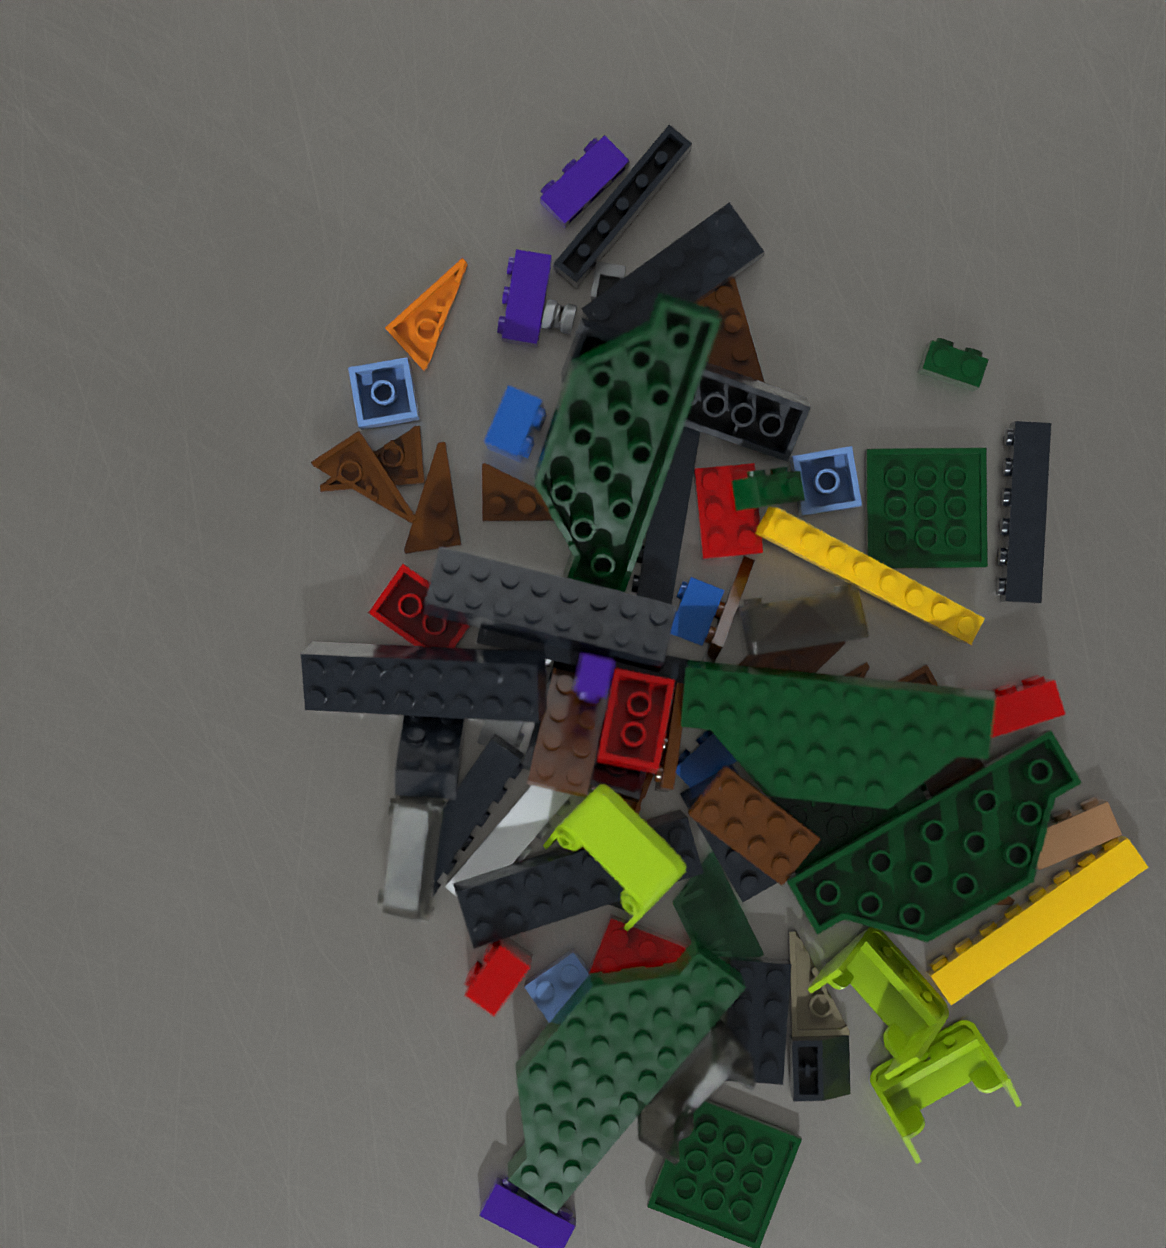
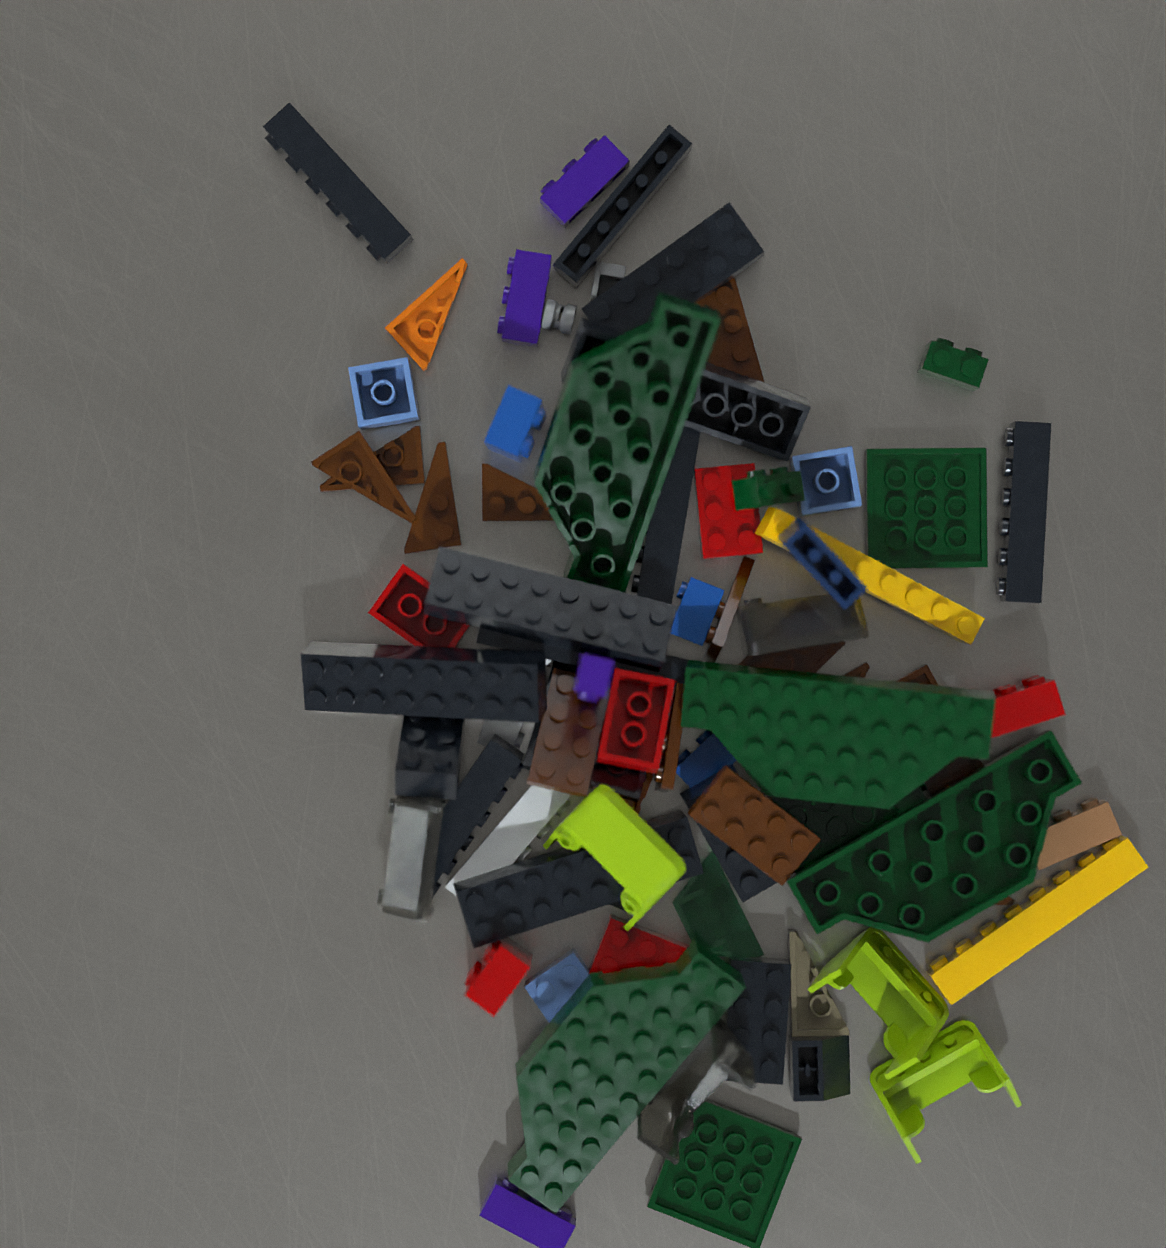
(338, 183): none -> black brick
(822, 563): none -> dark blue brick

